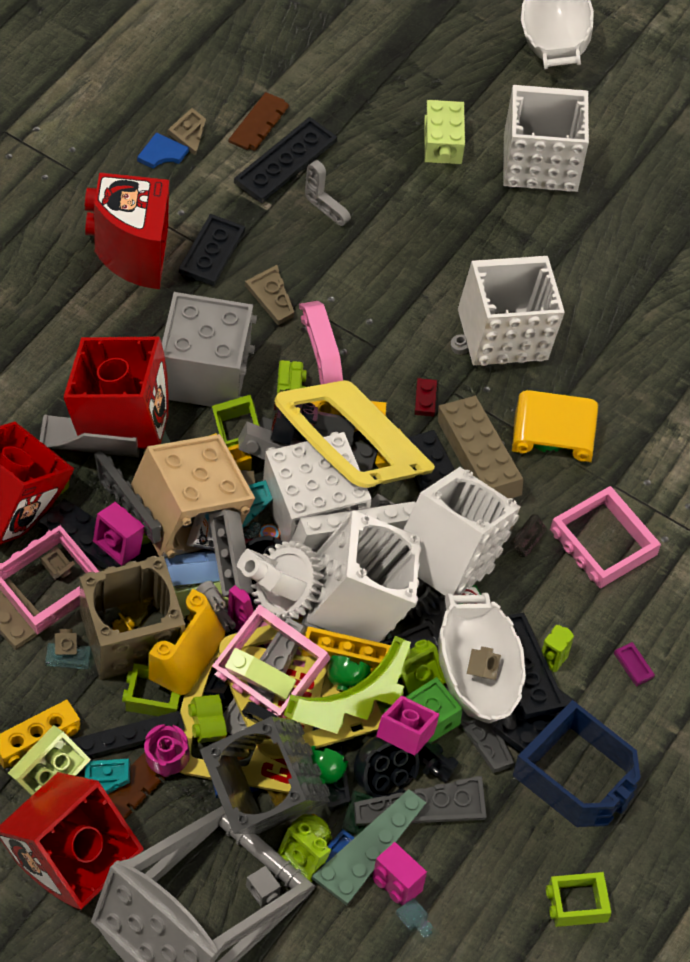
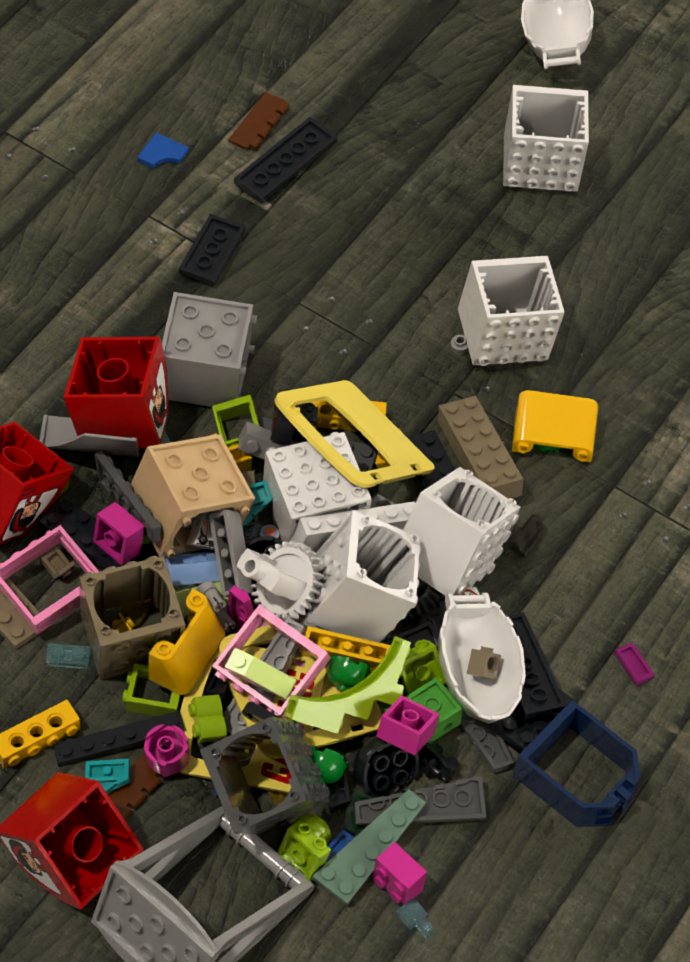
(50, 755): yellowish green slope -> none
(65, 642): dark tan bracket -> none
(130, 225): red brick -> none
(188, 130): dark tan wing -> none
(263, 886): light grey brick -> none
(271, 294): dark tan wing -> none
(290, 375): lime brick -> none
(315, 194): light grey beam -> none
(322, 341): bright pink piece -> none
(329, 423): dark grey panel -> none
(425, 397): dark red plate -> none
(444, 132): yellowish green torso -> none
(557, 647): lime brick -> none
(582, 917): lime window -> none
(626, 517): bright pink window -> none

